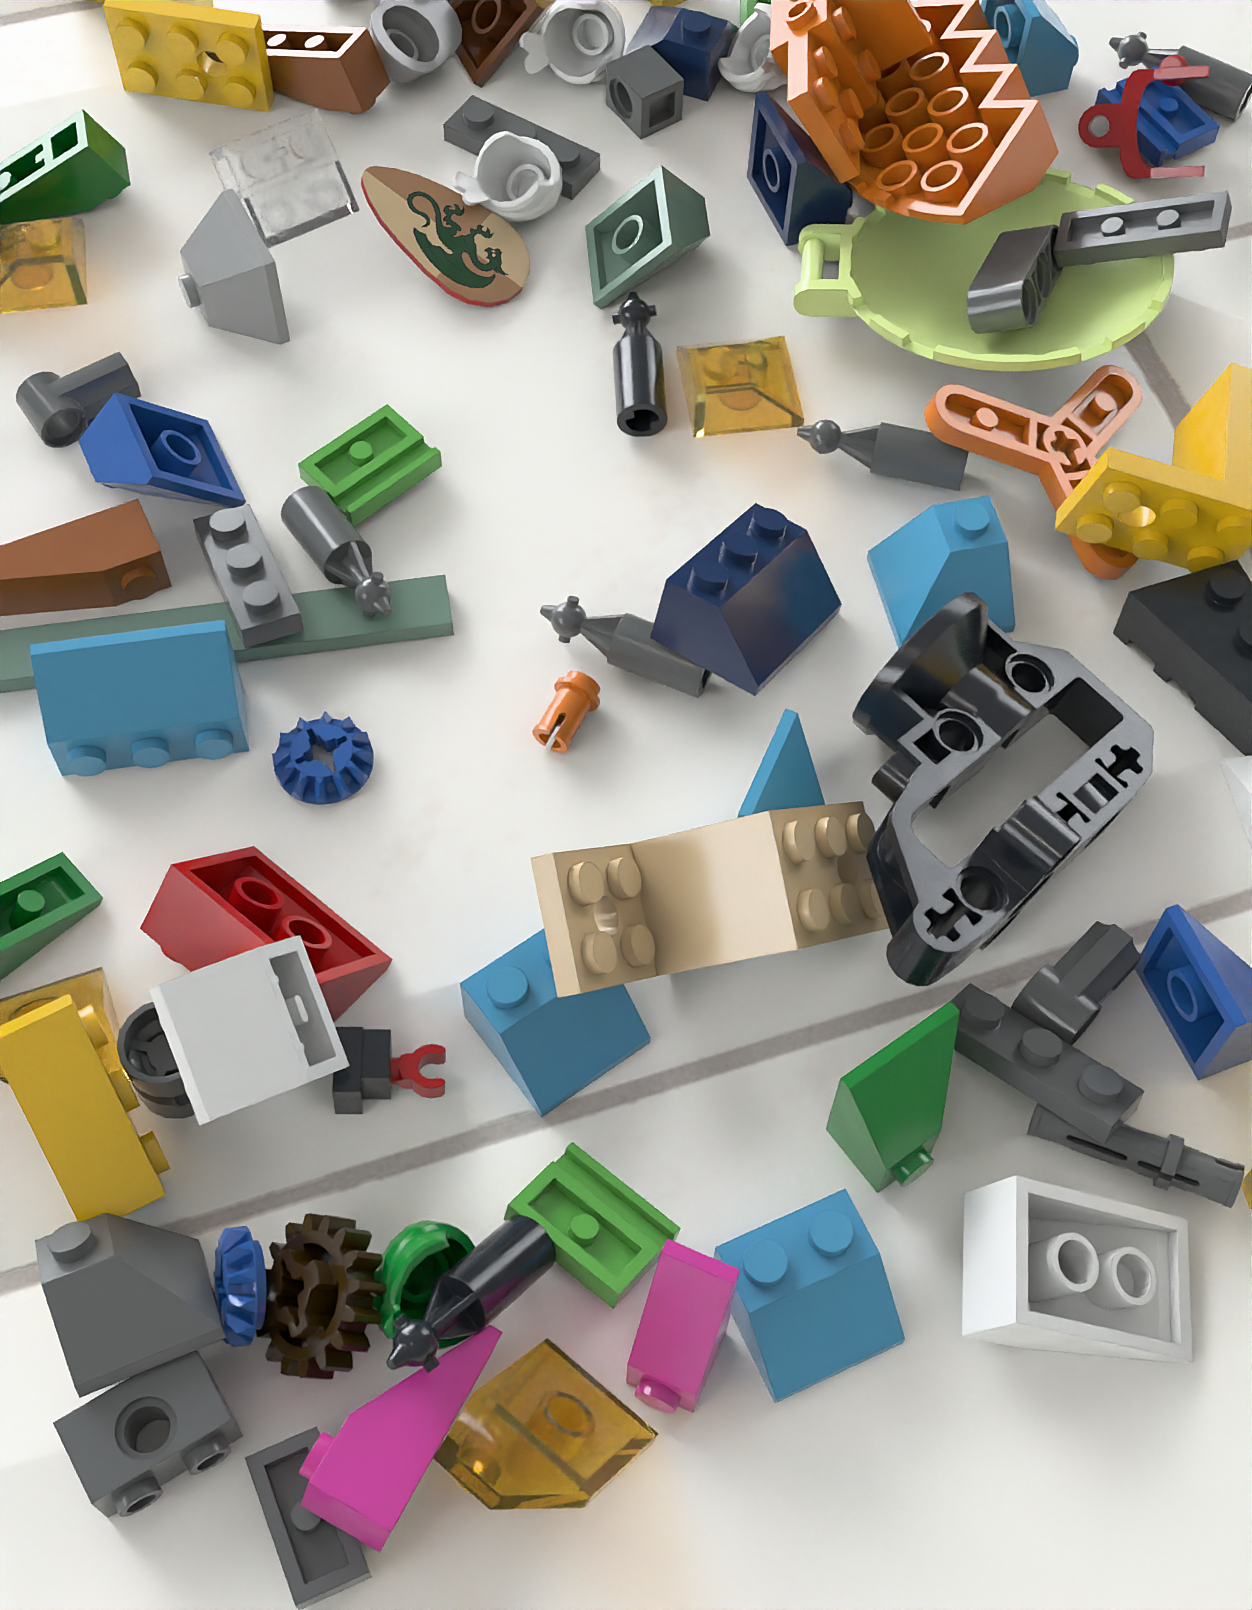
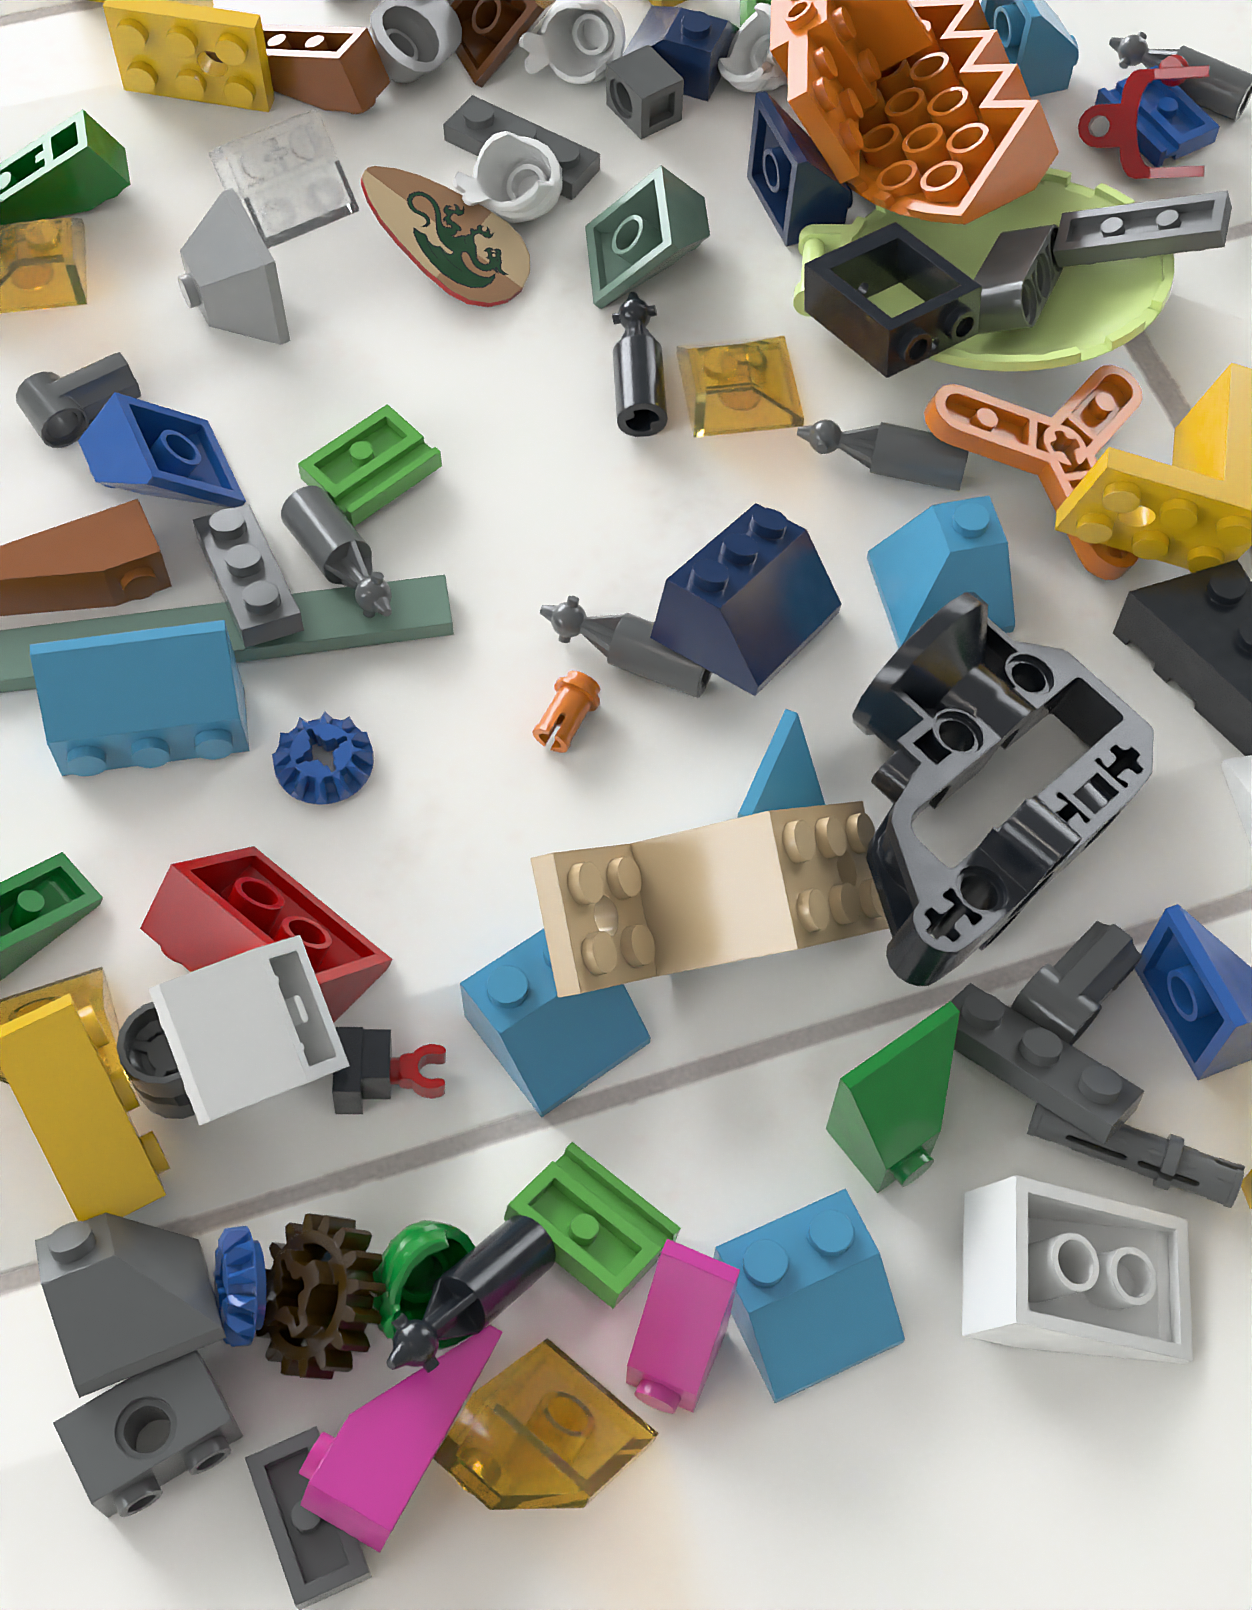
(844, 279): none -> black window

